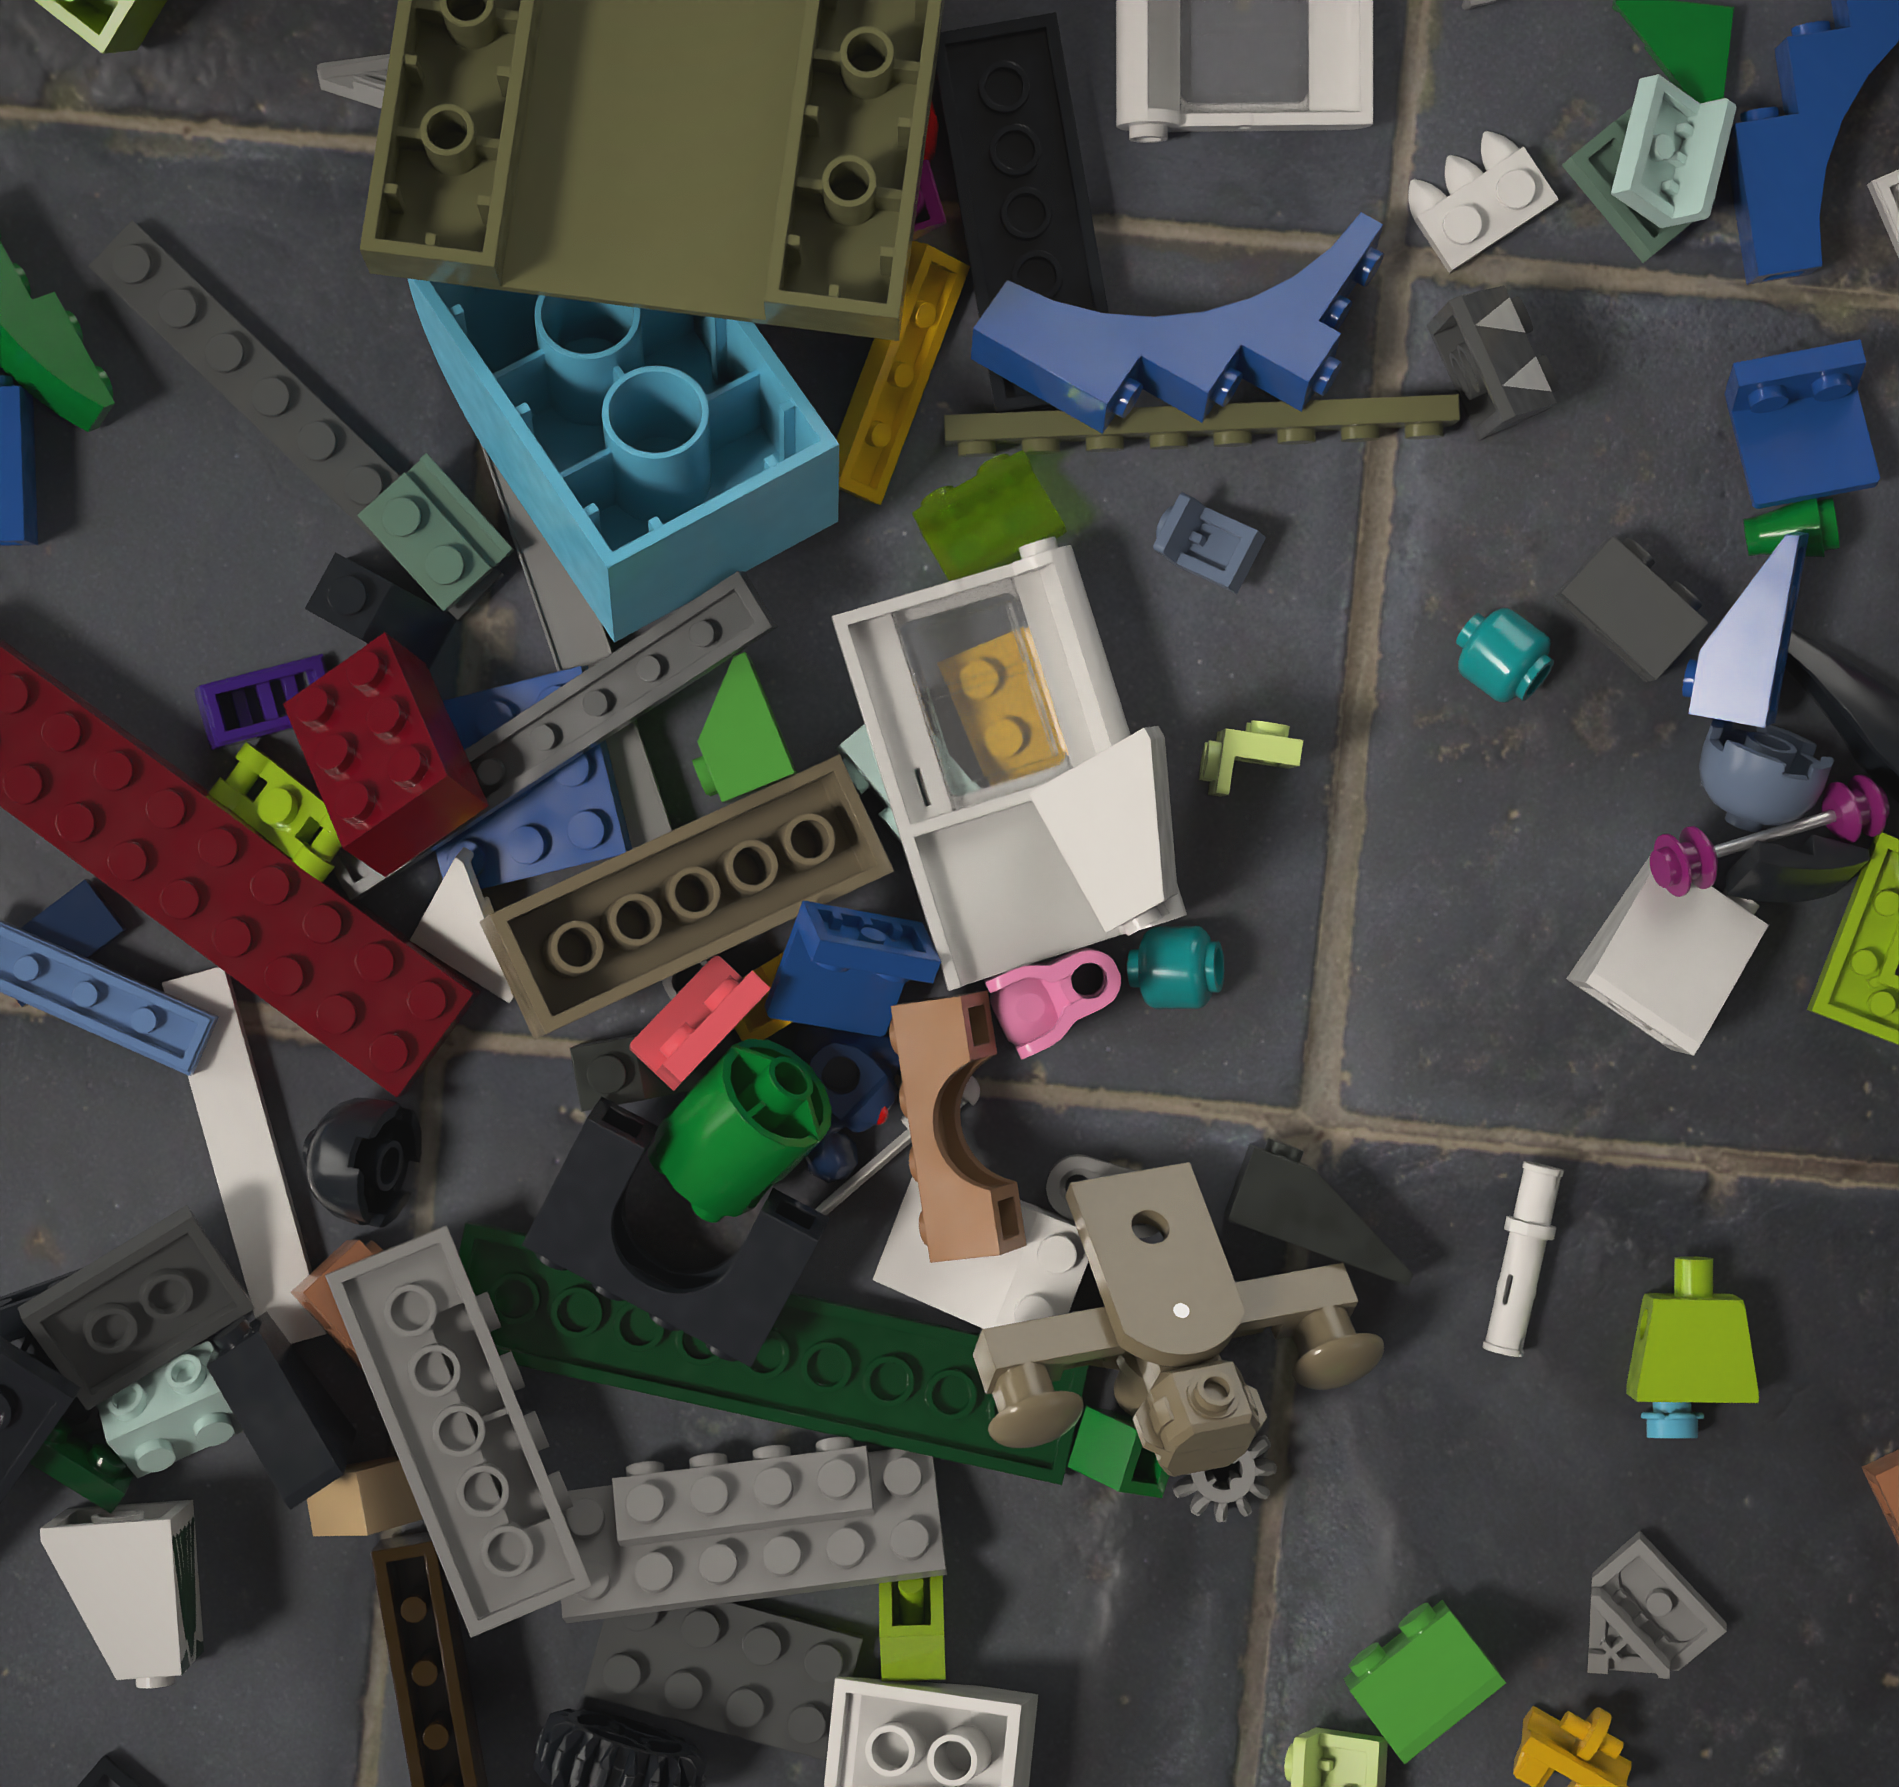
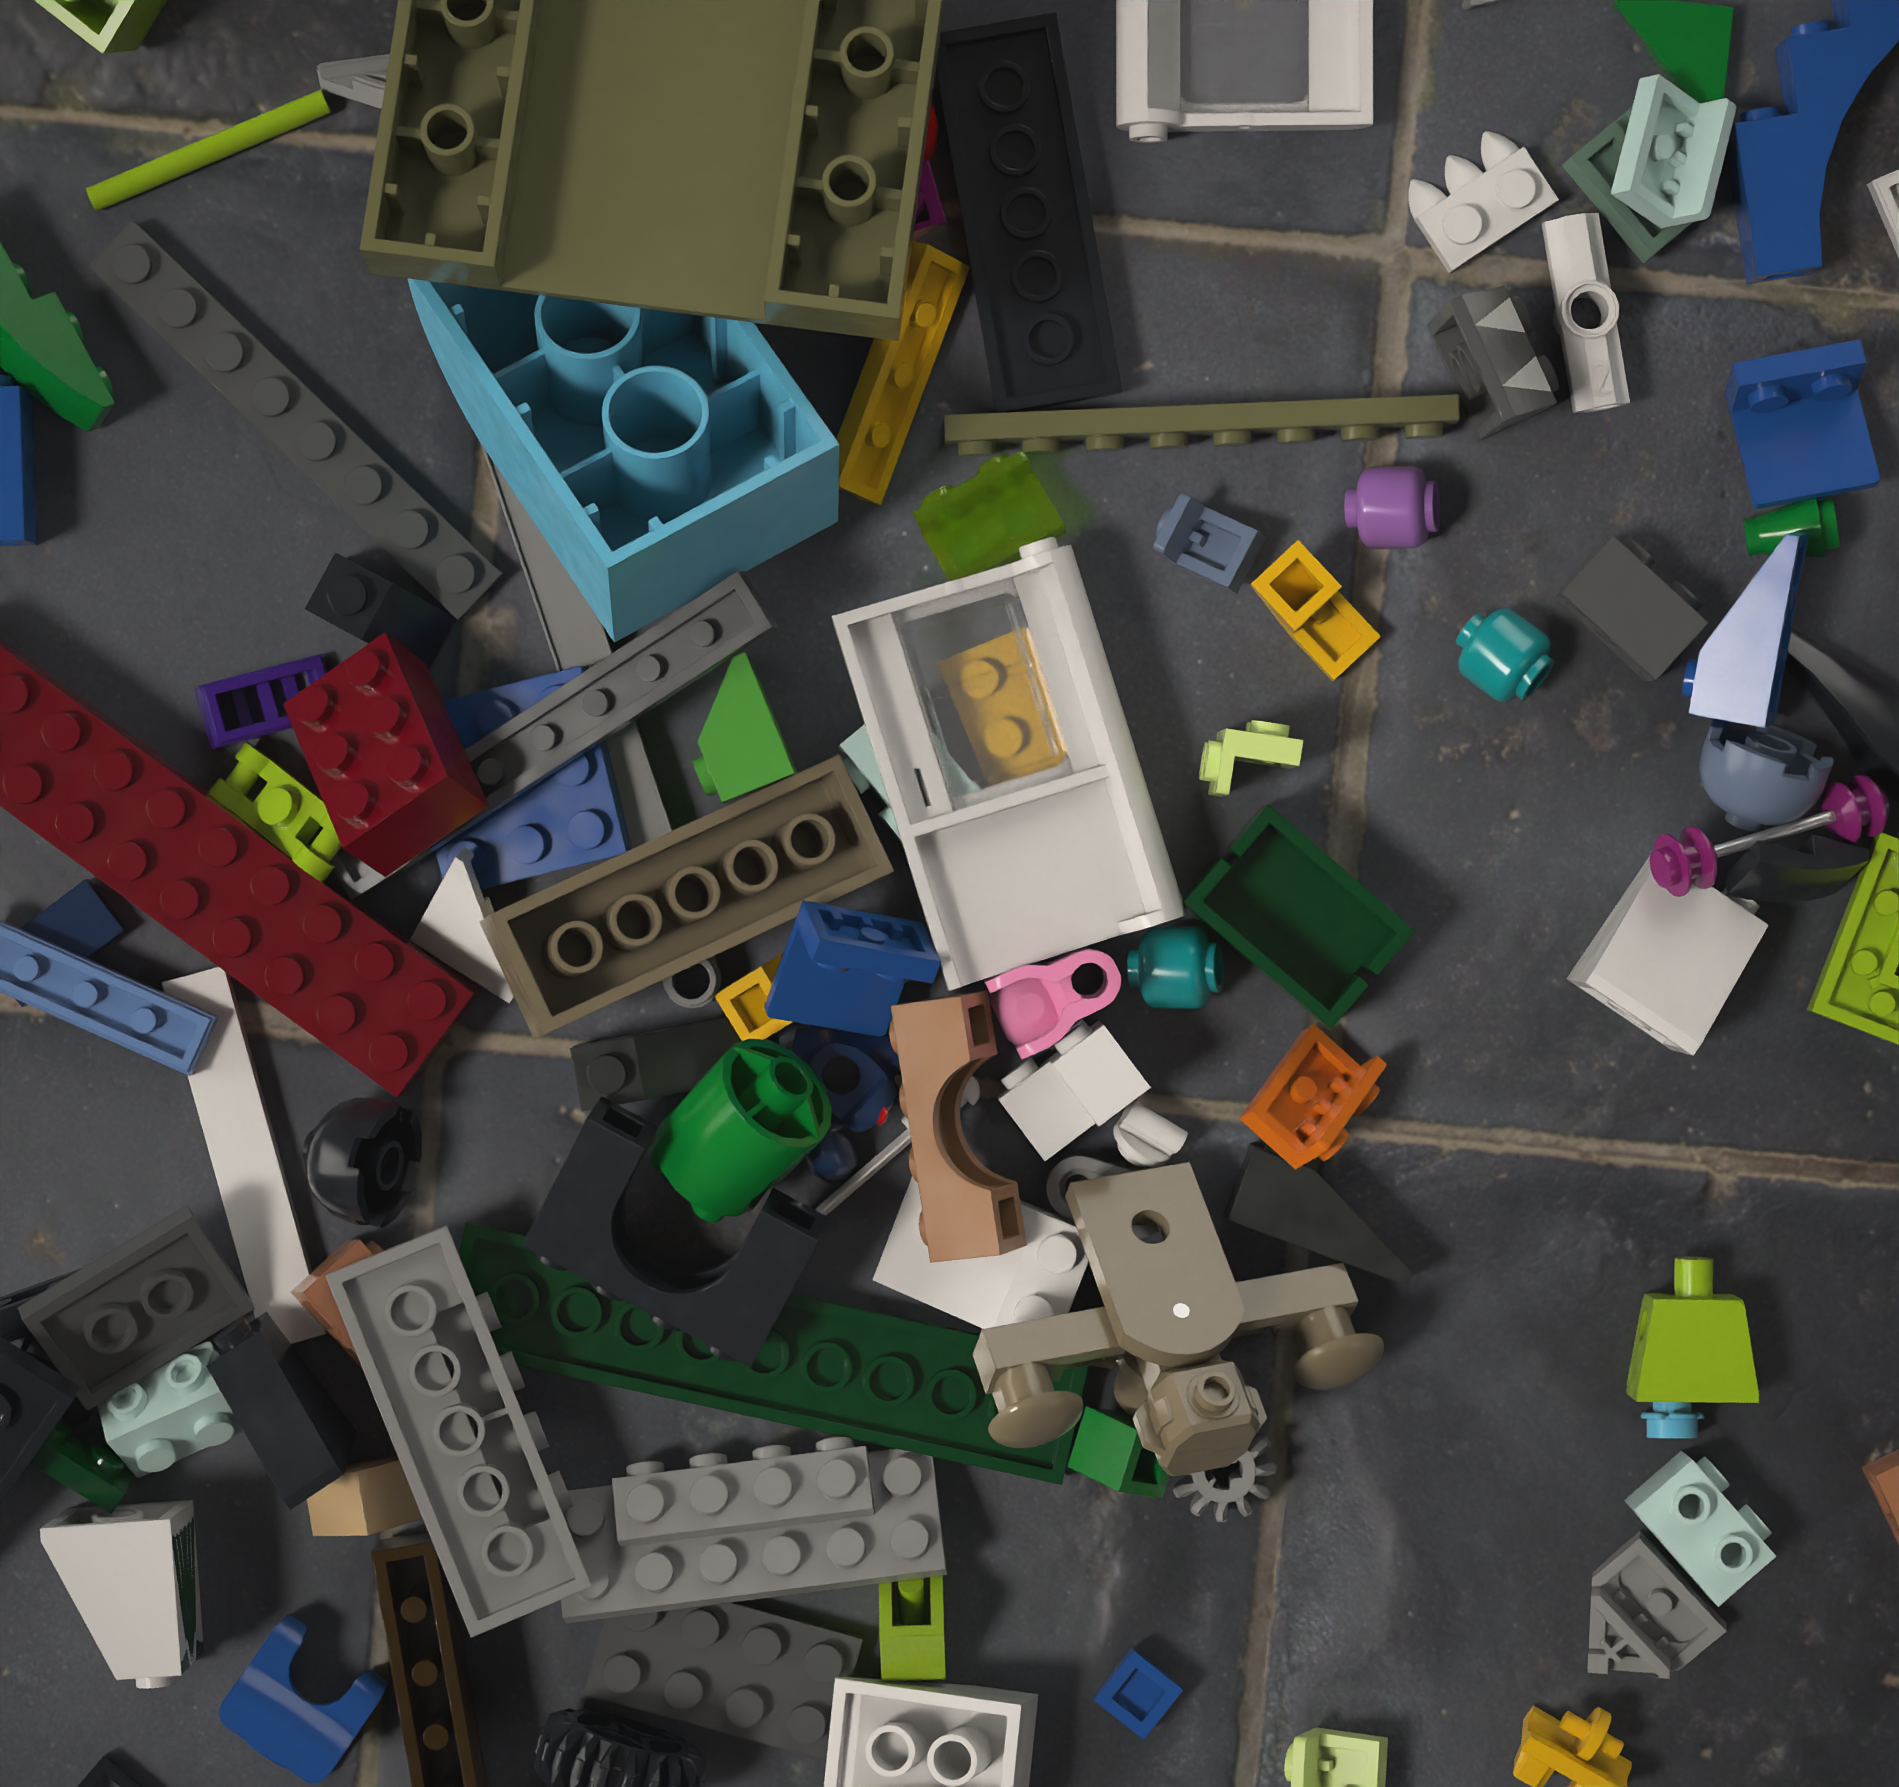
(208, 150): none -> lime bar
(284, 1724): none -> blue piece
(436, 532): sand green plate -> none
(697, 1020): coral bracket -> none
(1072, 1088): none -> white brick
(1102, 361): blue arch -> none
(1117, 829): white slope -> none
(1138, 1692): none -> blue plate
(1147, 1137): none -> white plate
(1297, 916): none -> dark green piece
(1312, 1098): none -> orange bracket
(1314, 611): none -> yellow slope
(1393, 507): none -> medium lavender head
(1422, 1679): bright green slope -> none
(1523, 1258): white pin -> none
(1581, 271): none -> white piece
(1701, 1527): none -> light aqua brick

